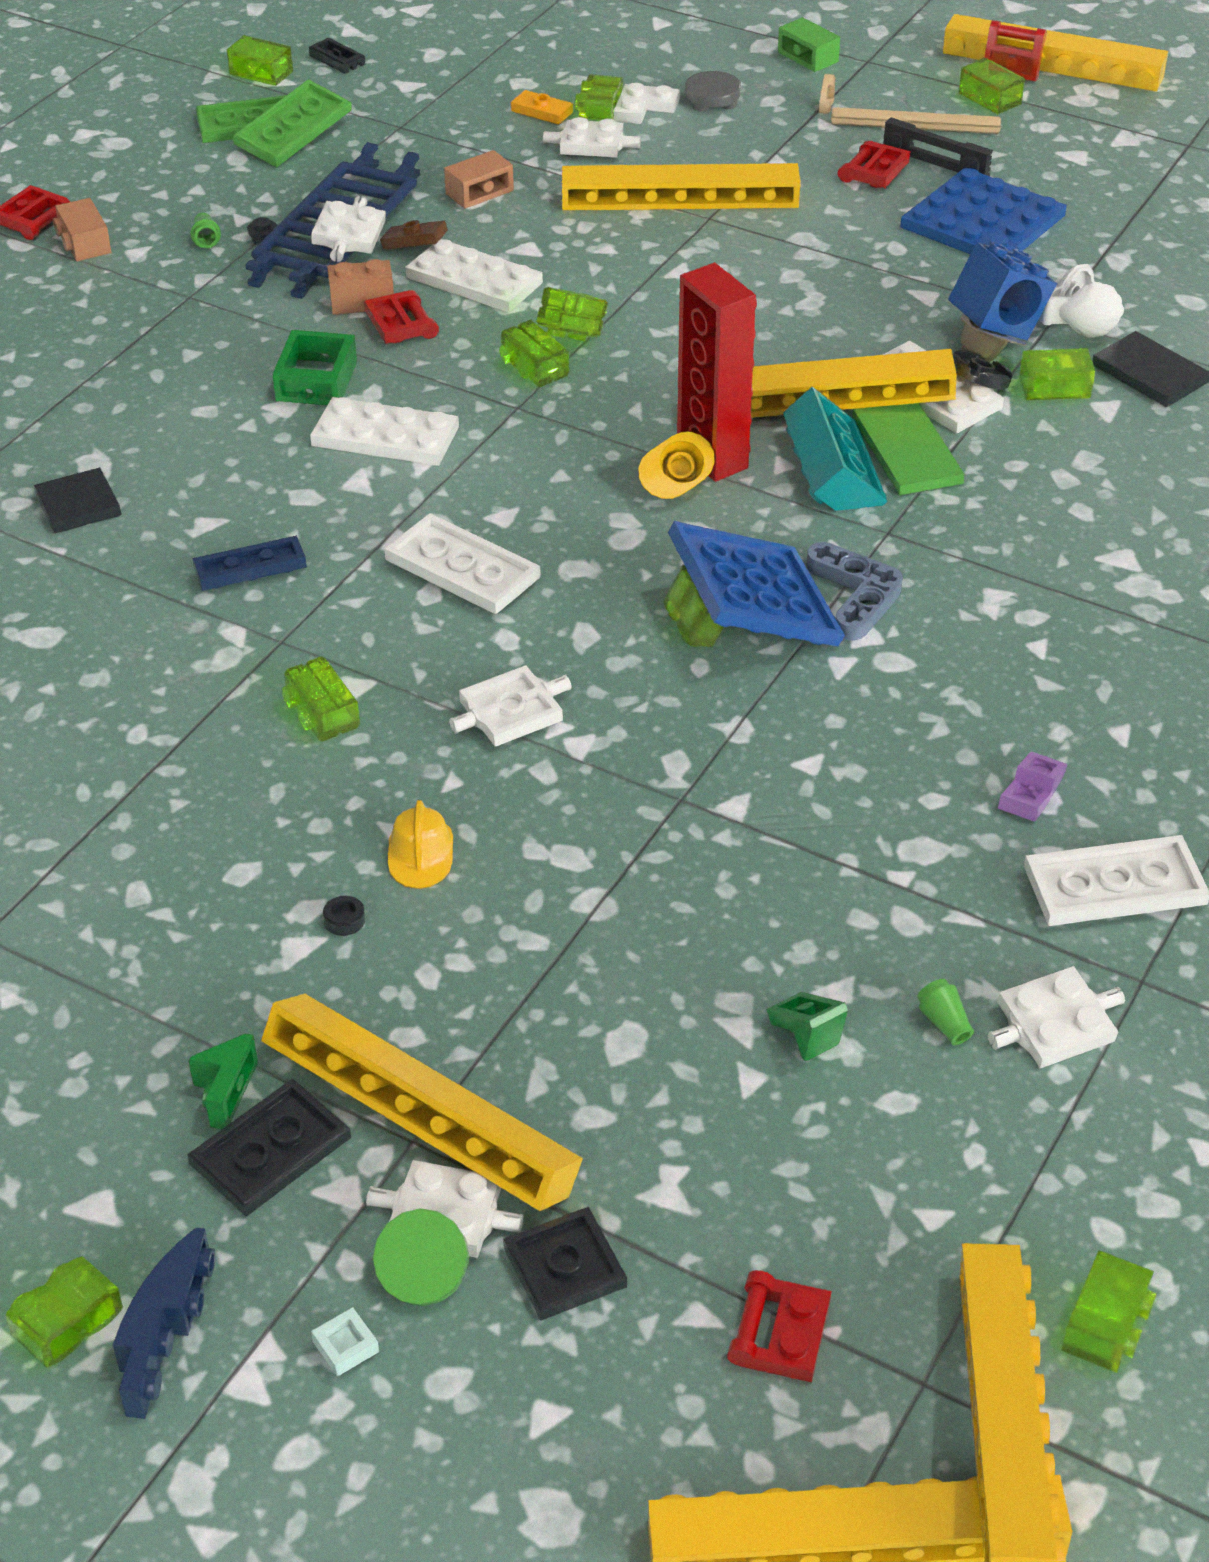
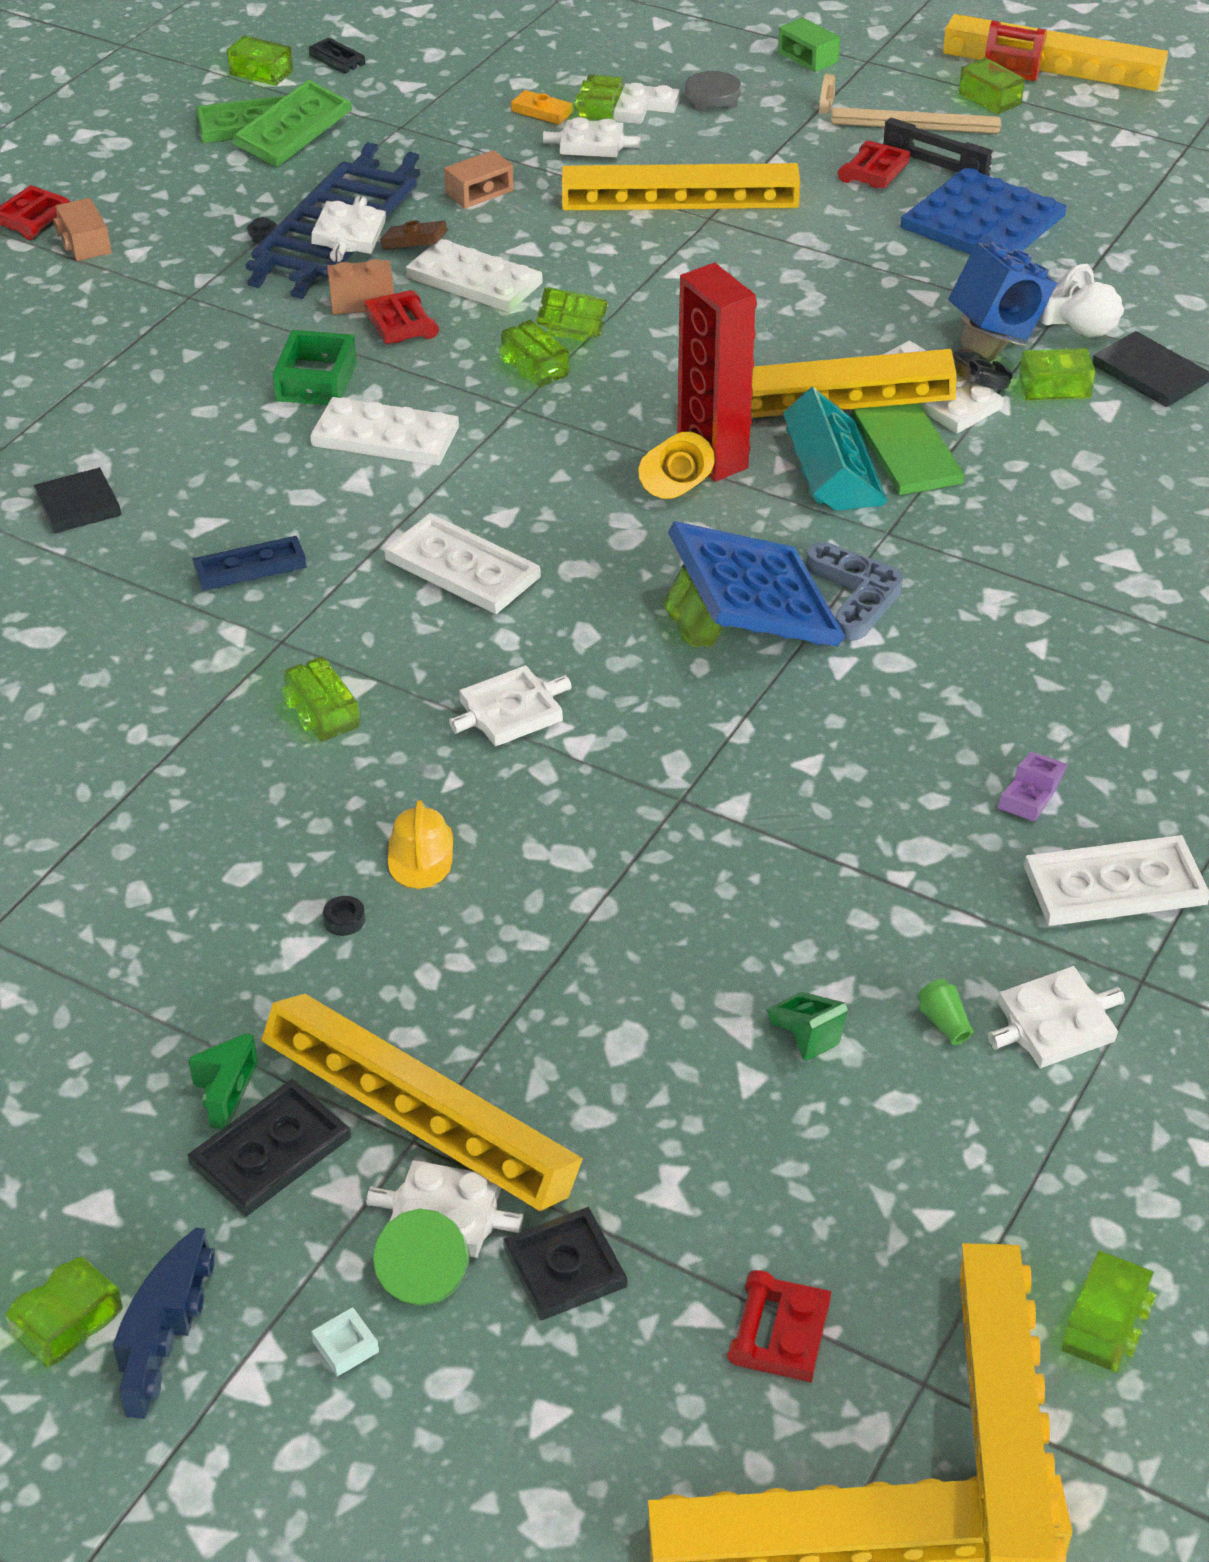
(205, 231): bright green cone -> none

